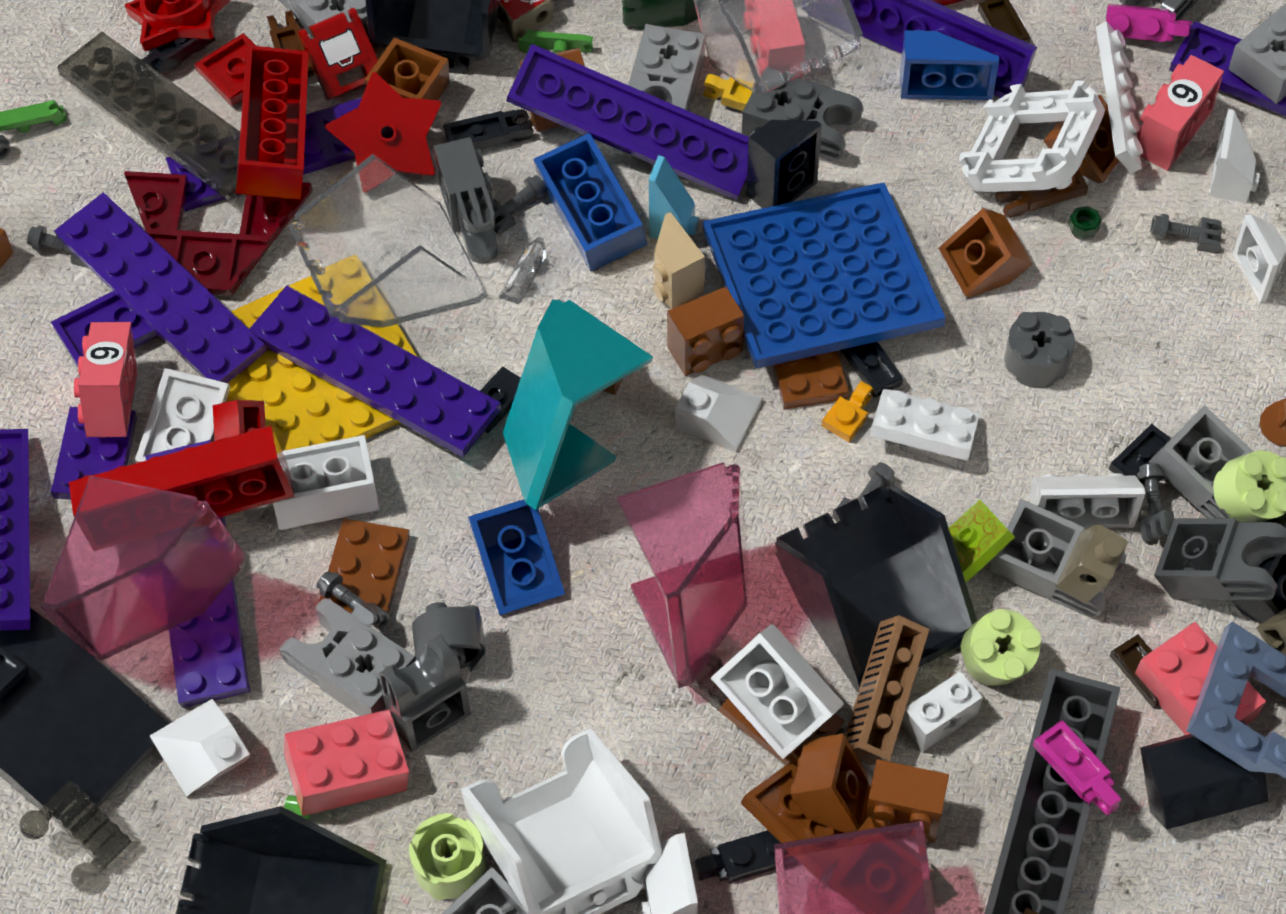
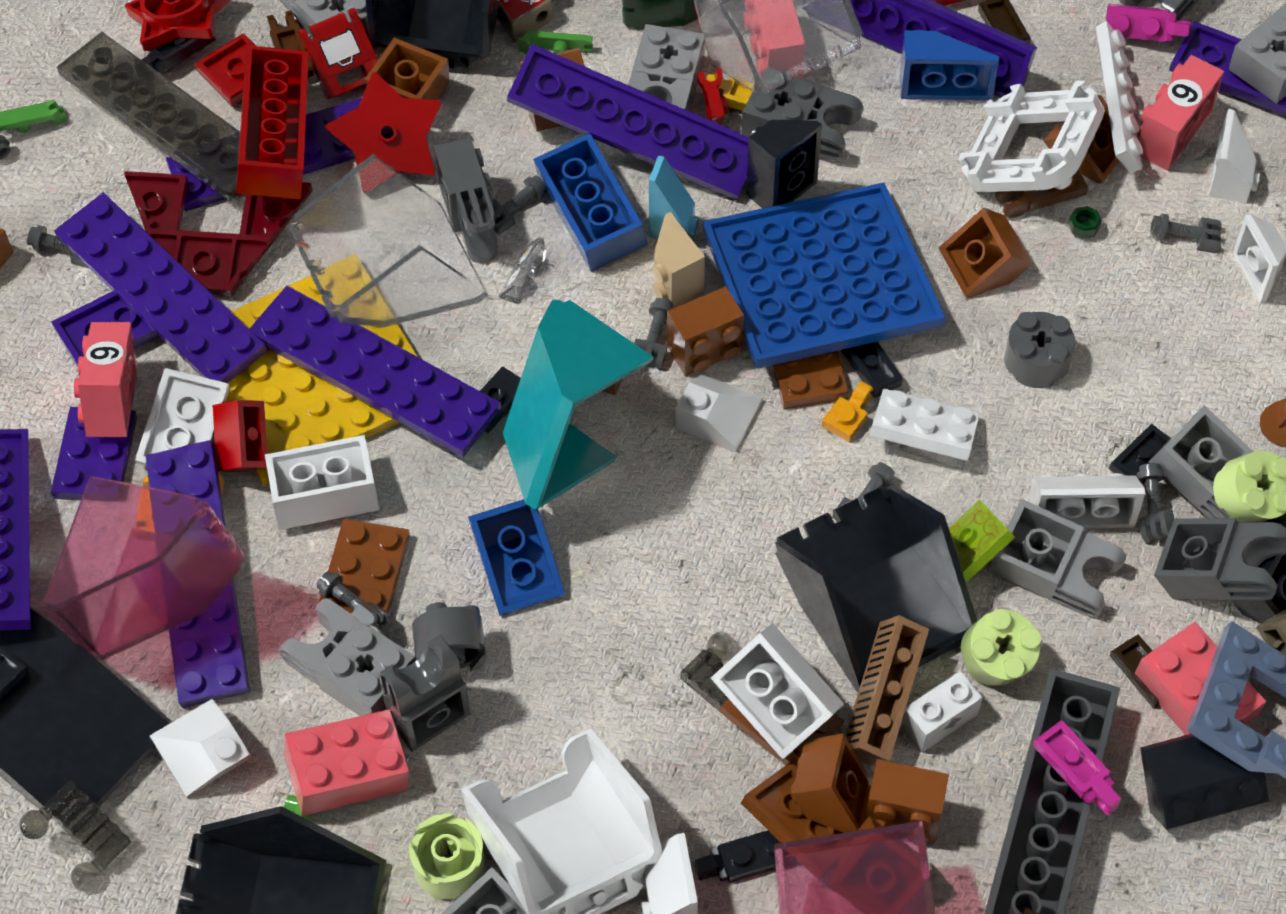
(226, 473): red brick -> none
(491, 128): black hinge -> none
(658, 310): none -> dark grey hinge
(699, 560): clear pink windscreen -> none
(715, 106): none -> red plate
(1096, 554): dark tan torso -> none

